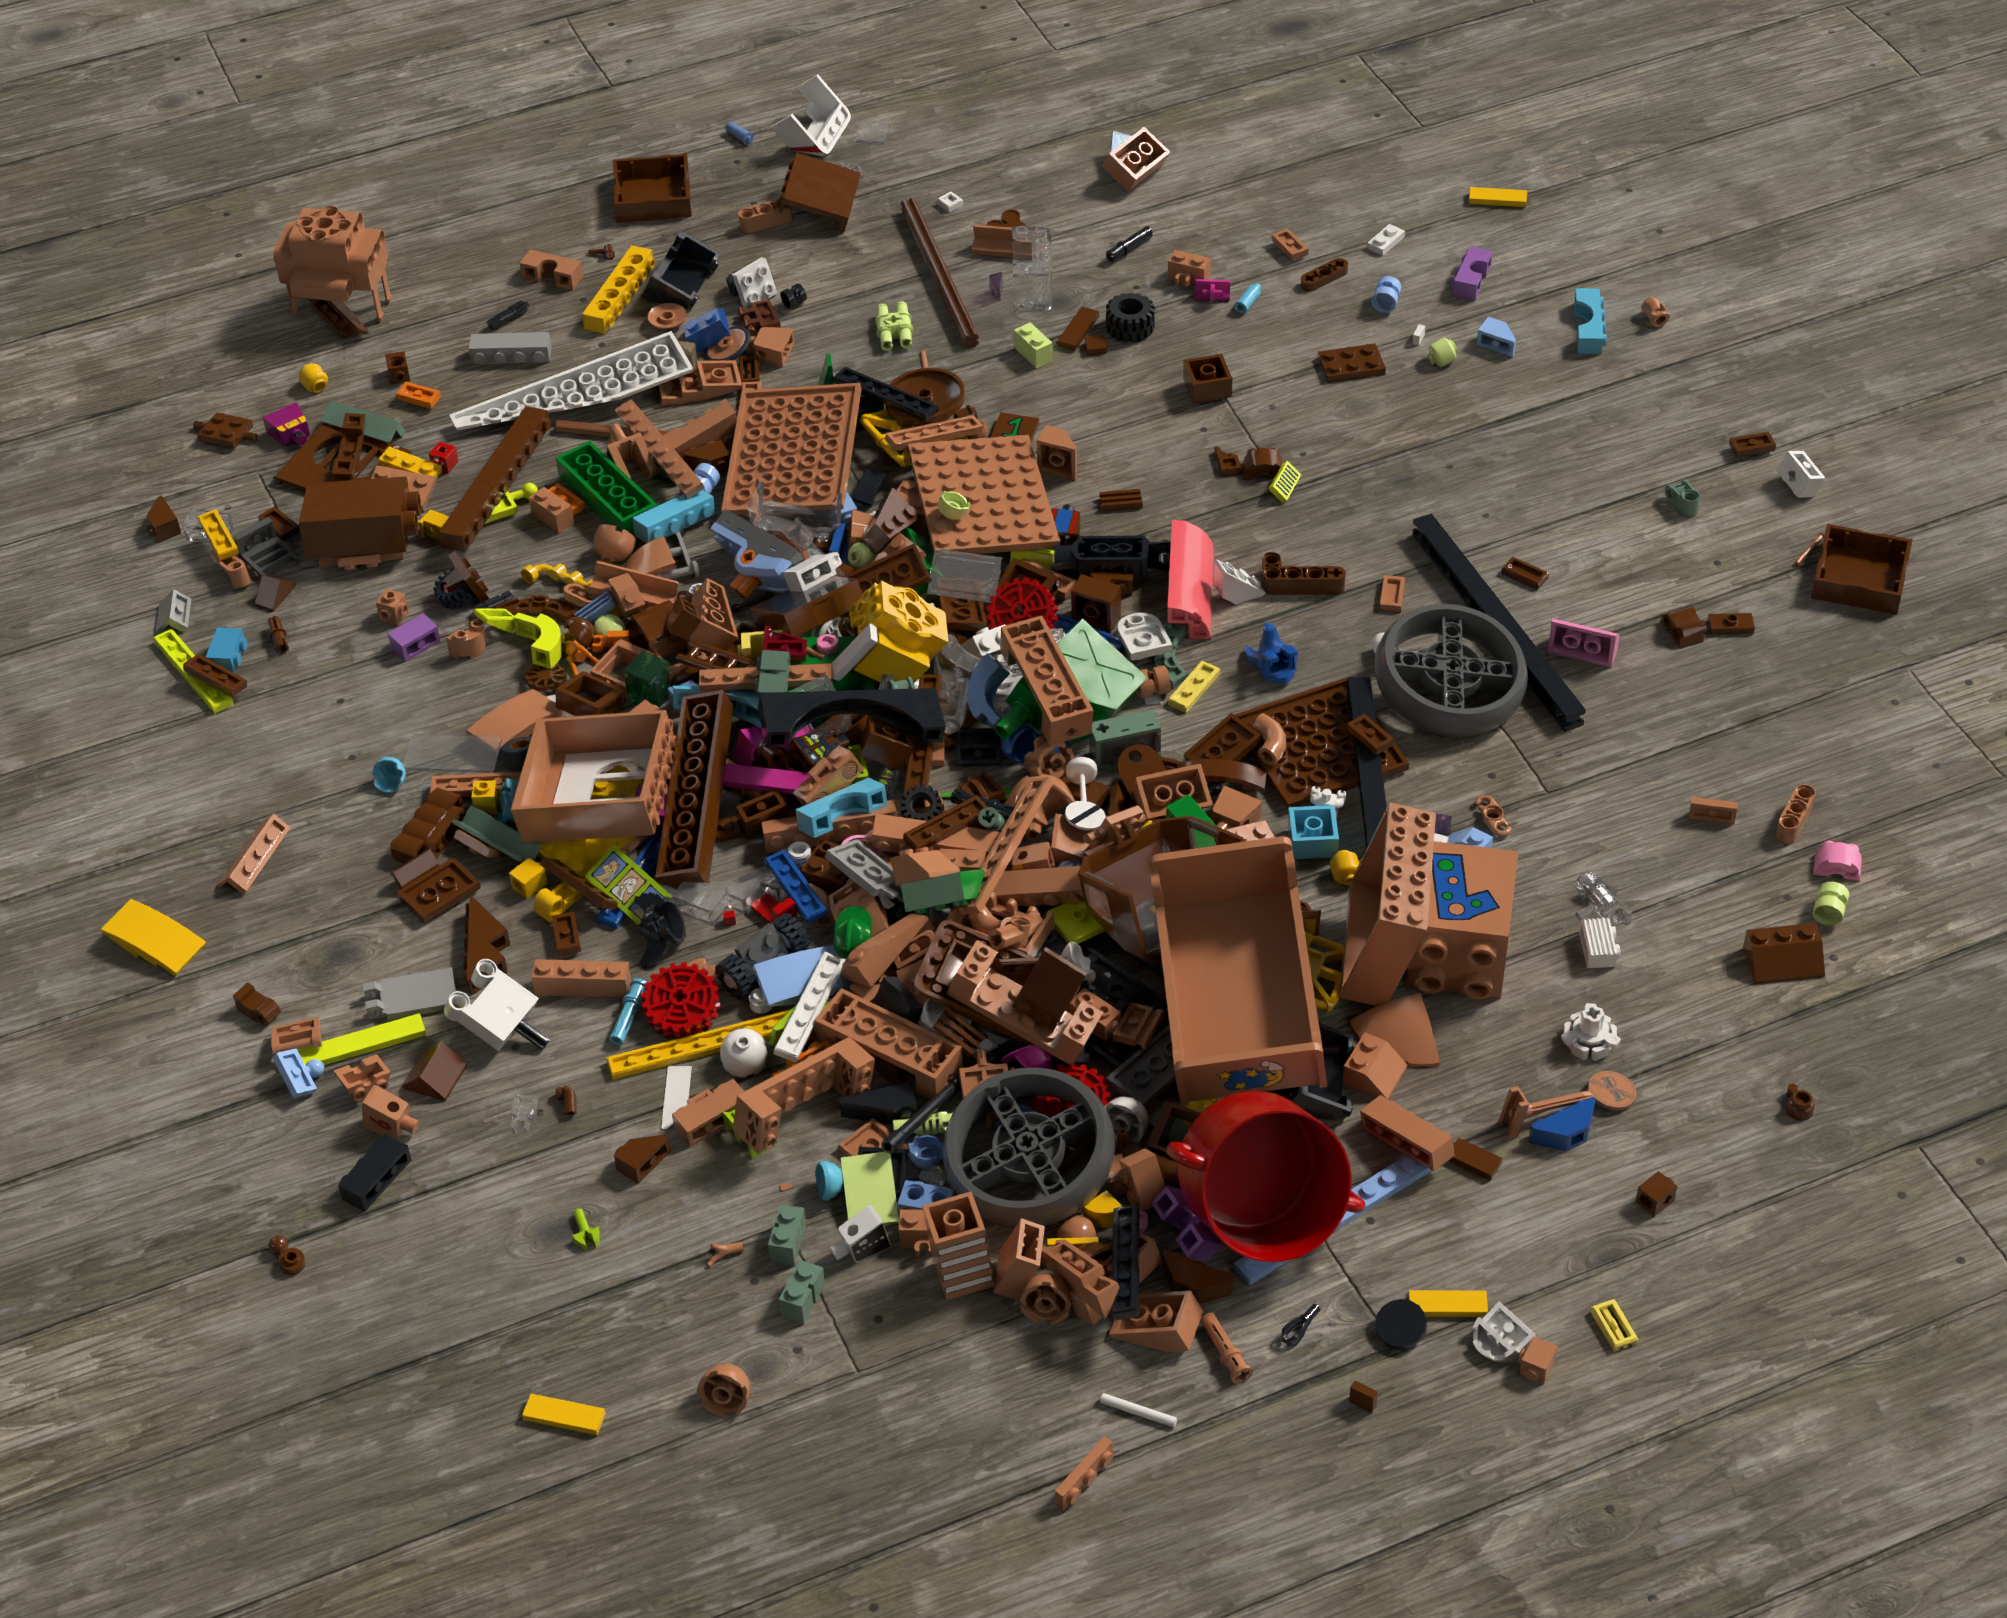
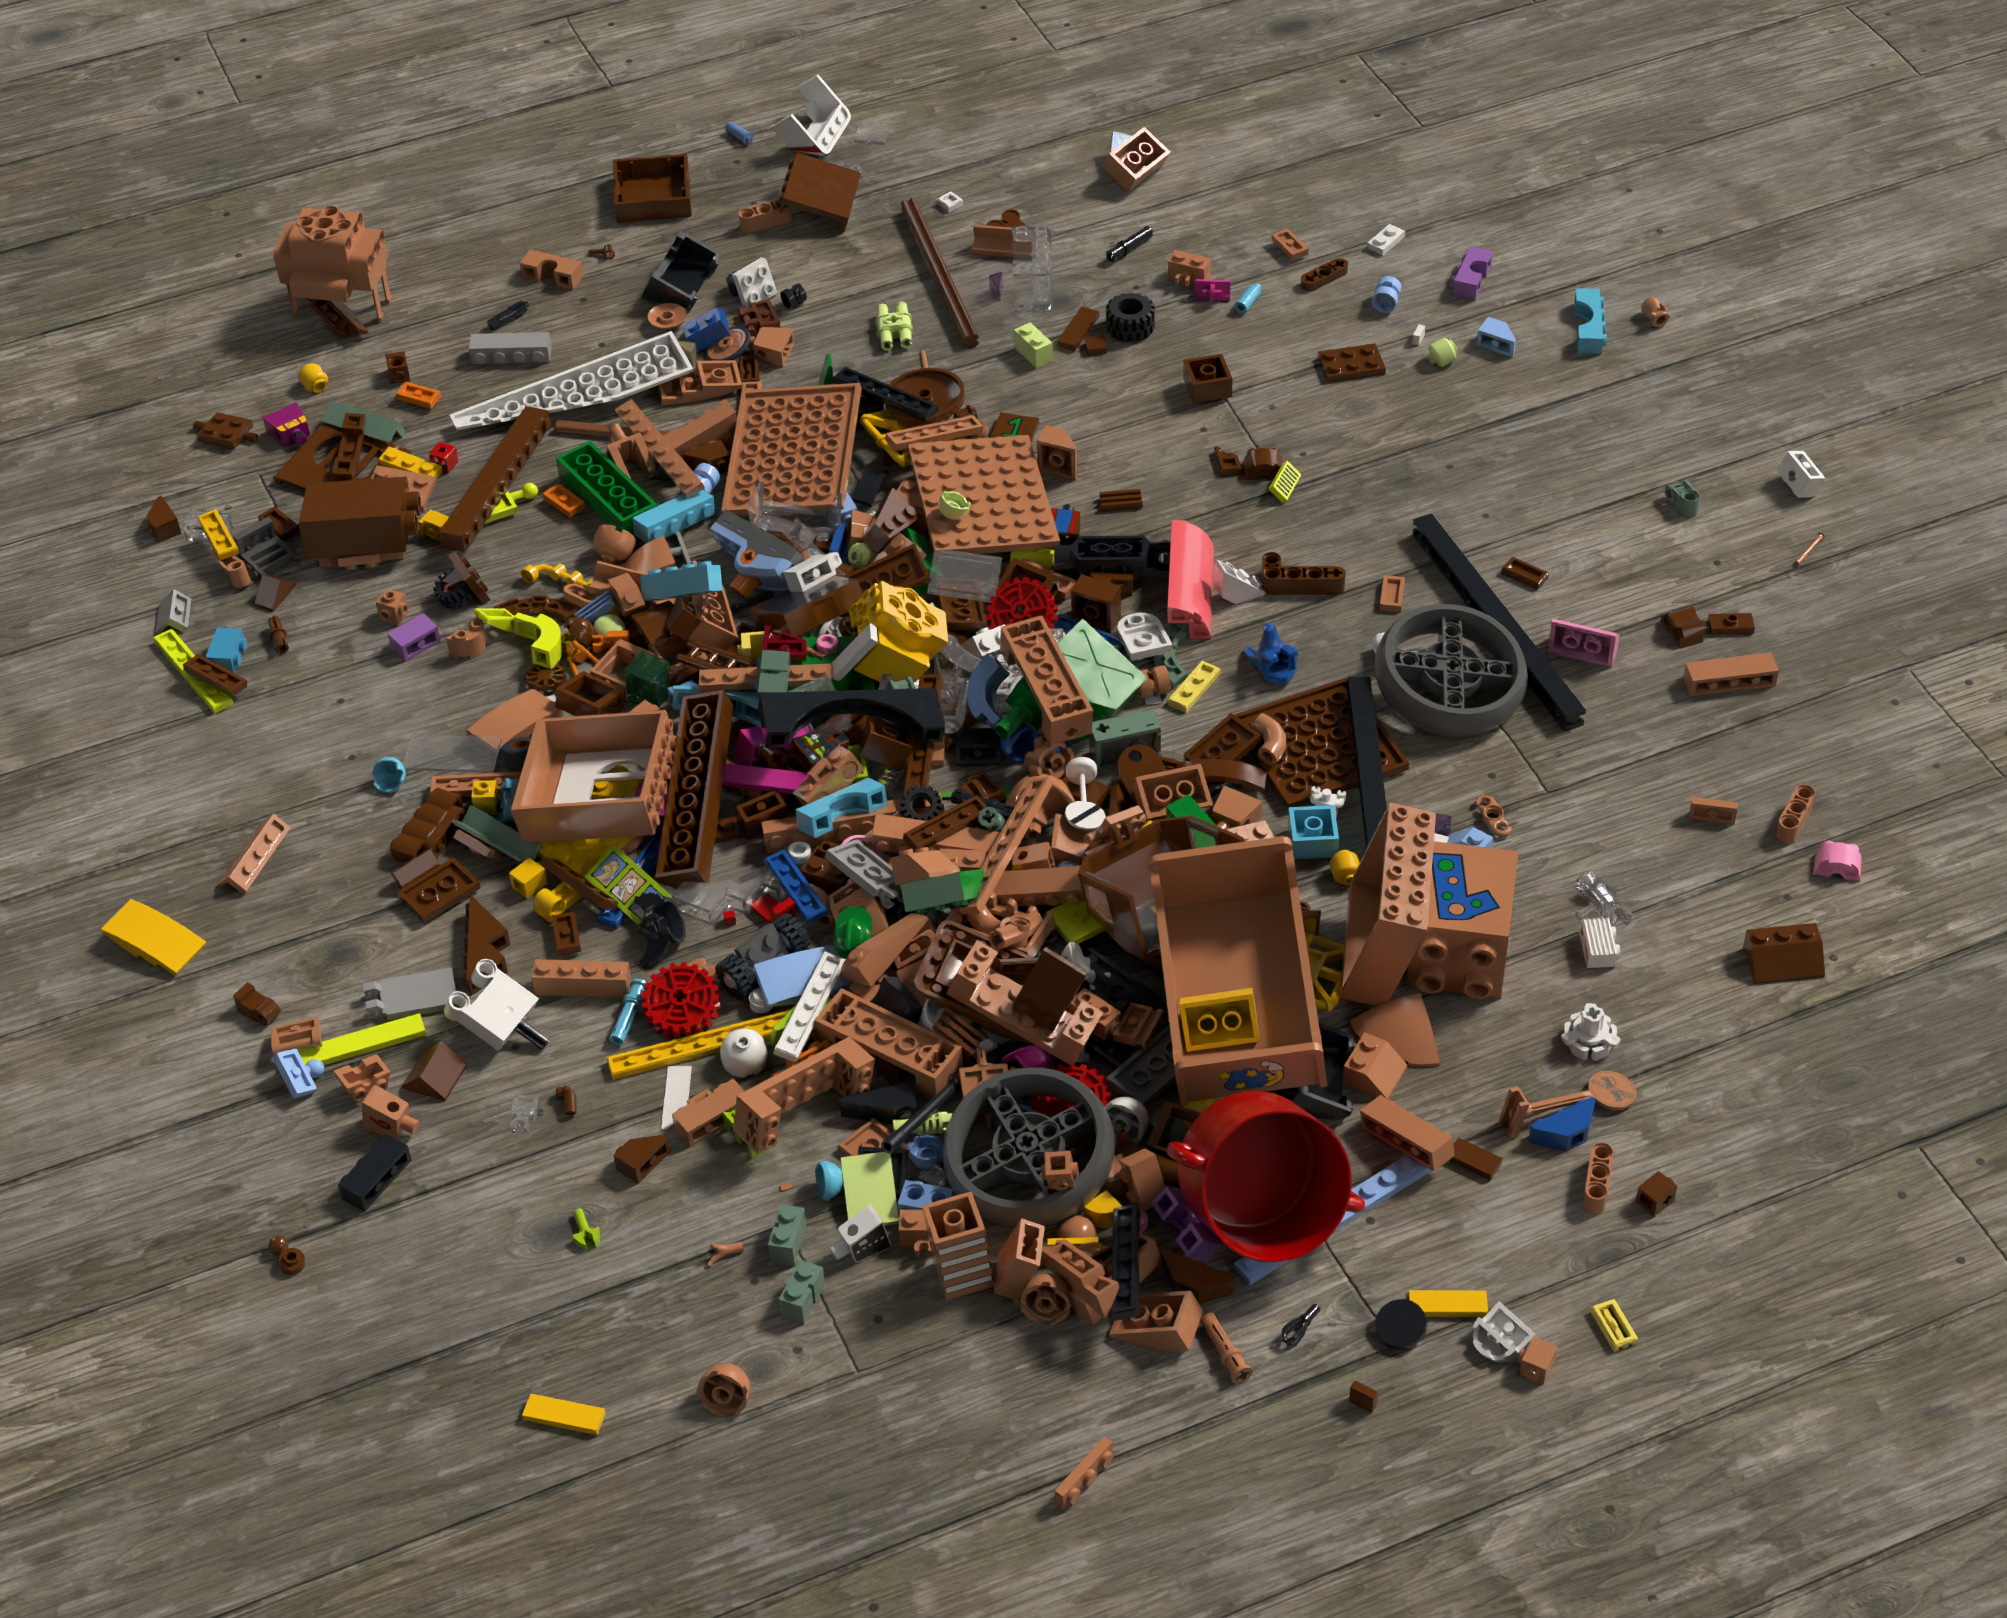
(494, 601): black axle -> none
(551, 510): nougat brick -> none
(618, 289): yellow brick -> none
(681, 582): none -> medium azure brick
(1059, 1170): none -> nougat brick
(1138, 1410): white bar -> none
(1219, 1019): none -> yellow slope
(1370, 734): reddish brown plate -> none
(1498, 197): yellow tile -> none
(1598, 1178): none -> nougat beam
(1730, 674): none -> nougat brick
(1752, 444): reddish brown plate -> none
(1800, 1103): reddish brown piece -> none
(1830, 903): yellowish green wheel -> none
(1861, 569): reddish brown tile -> none

